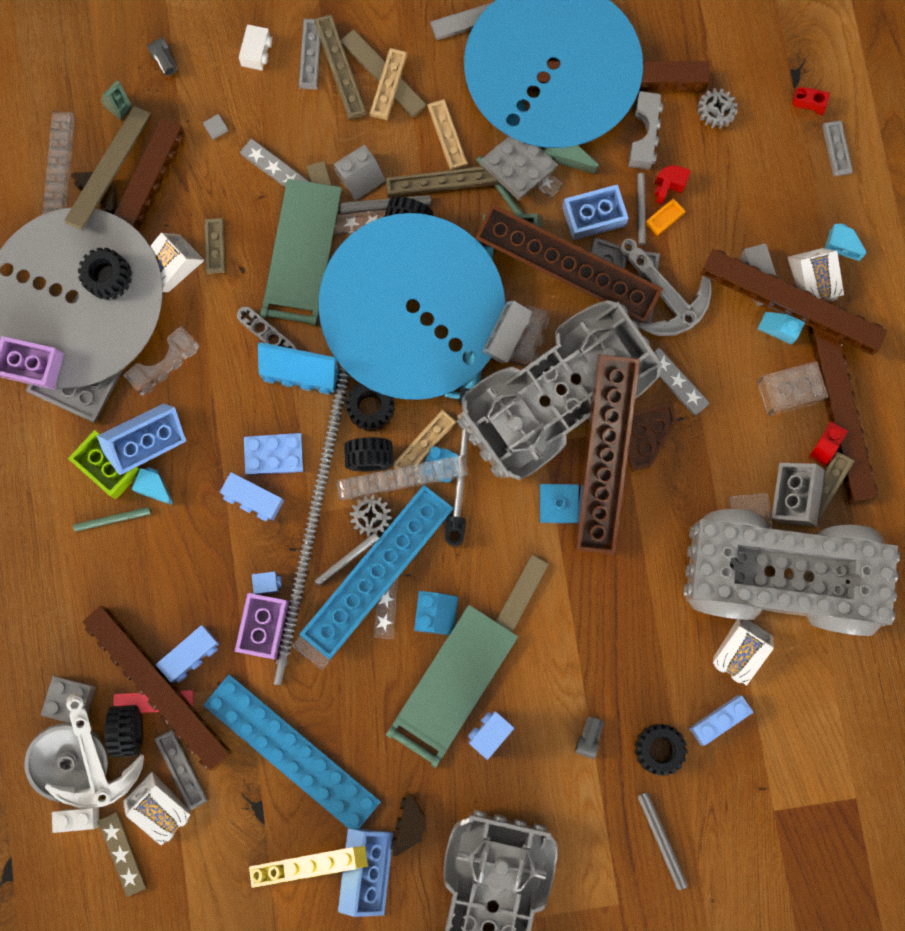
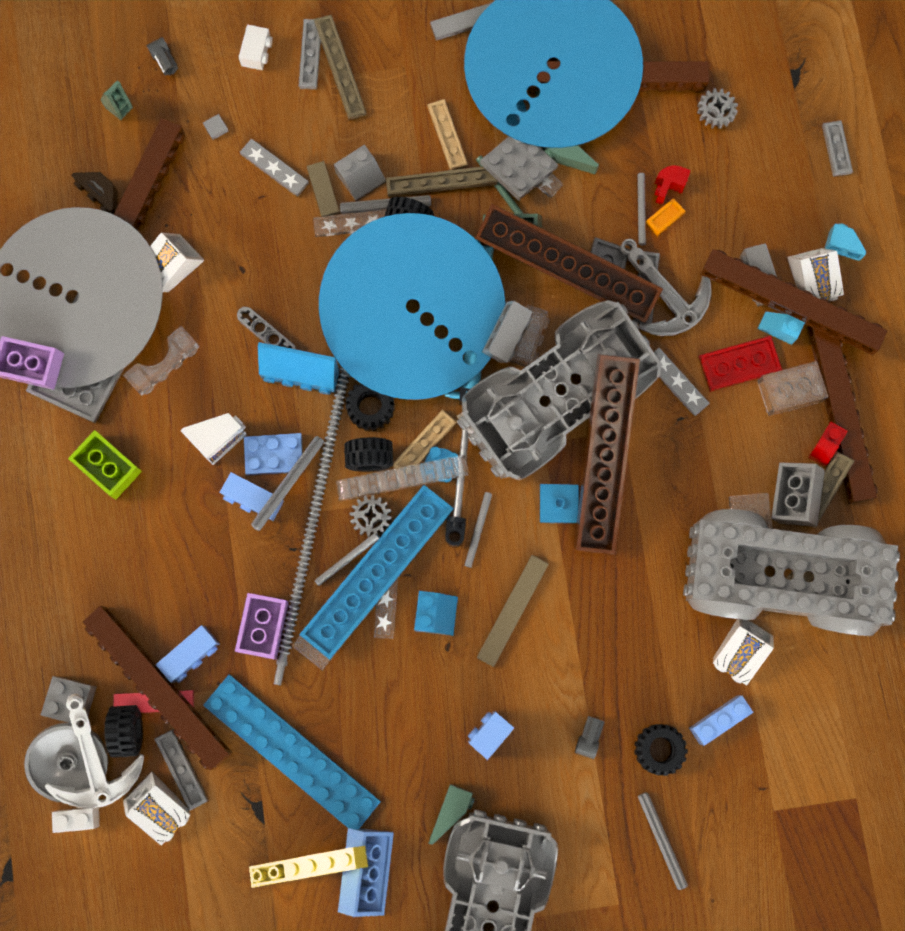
(59, 161): clear beam -> none
(95, 263): black tyre -> none
(107, 168): dark tan tile -> none
(112, 519): sand green bar -> none
(122, 854): dark tan tile -> none
(142, 438): light blue slope -> none
(152, 485): medium azure slope -> none
(214, 246): dark tan tile -> none
(216, 436): none -> white slope
(266, 583): light blue brick -> none
(287, 483): none -> light grey axle
(301, 249): sand green flag -> none
(374, 66): dark tan tile -> none
(388, 84): tan tile -> none
(409, 826): dark brown slope -> none
(453, 683): sand green flag -> none
(453, 808): none -> sand green slope
(478, 530): none -> light grey bar
(595, 212): light blue brick -> none
(647, 110): light grey arch -> none
(648, 434): reddish brown plate -> none
(739, 363): none -> red tile
(811, 99): red leg -> none

